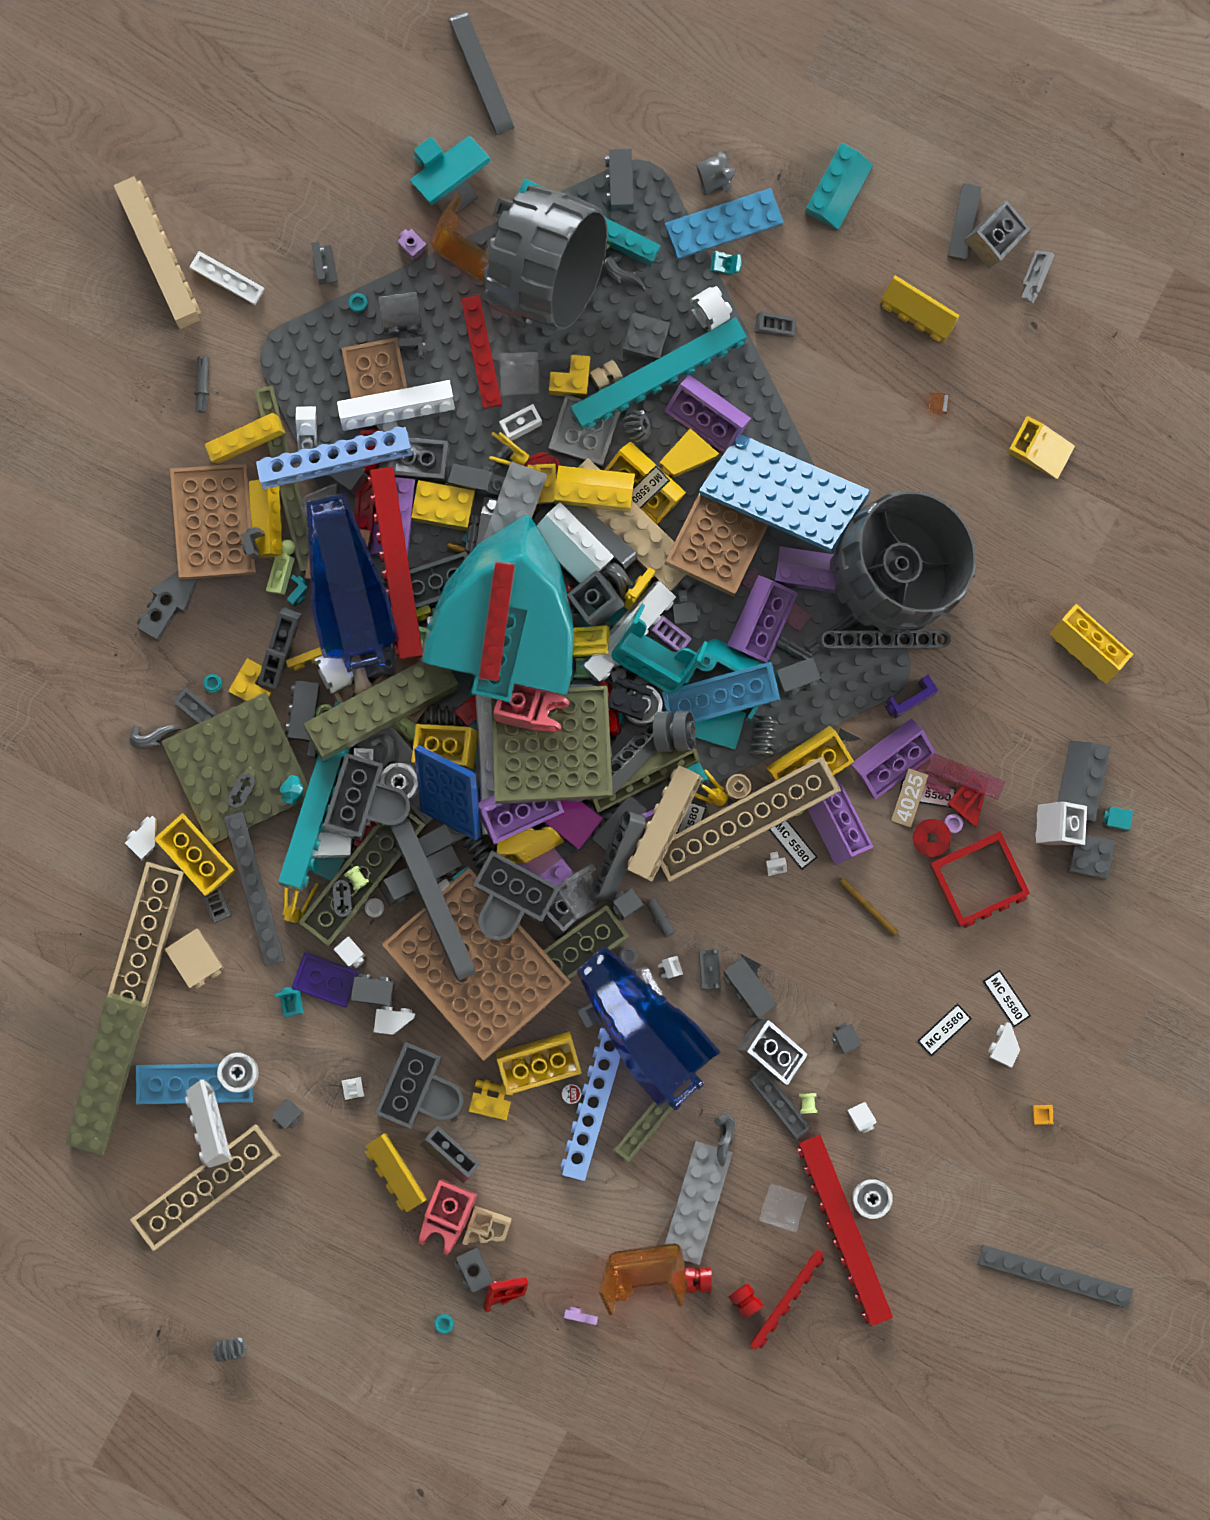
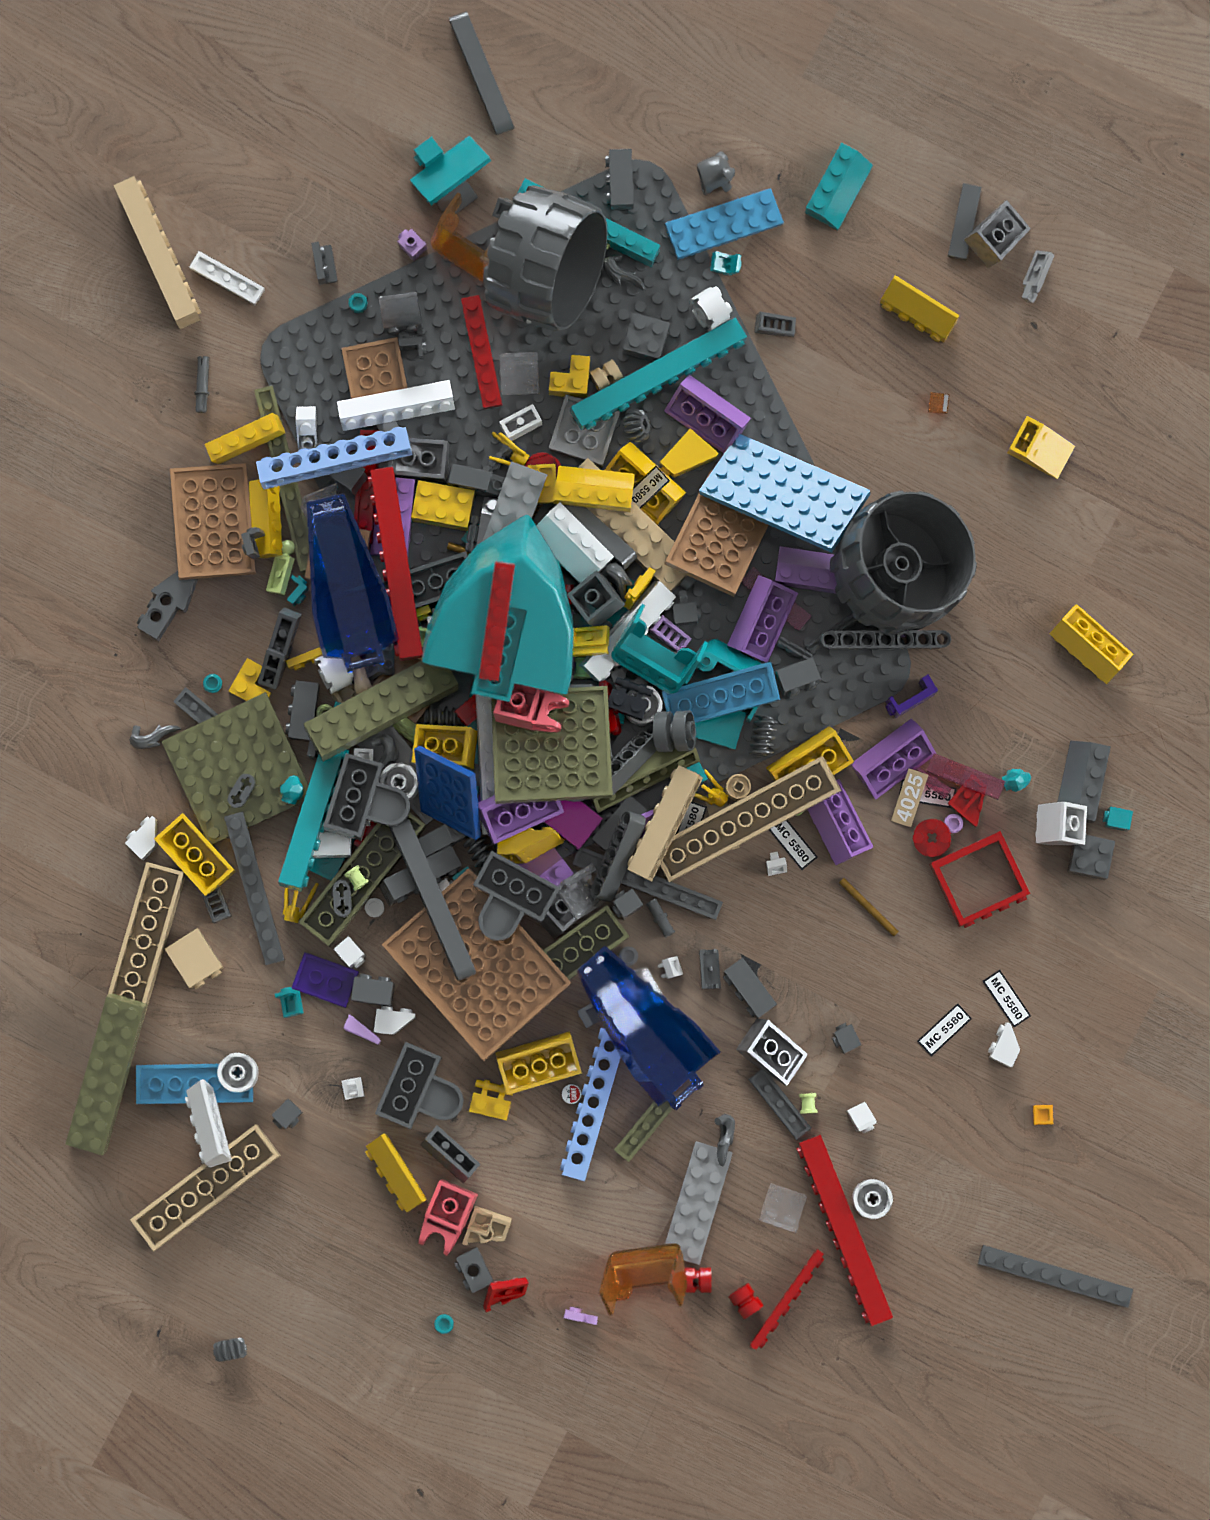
(354, 1026): none -> lavender slope
(658, 887): none -> dark grey plate
(1016, 779): none -> teal rock

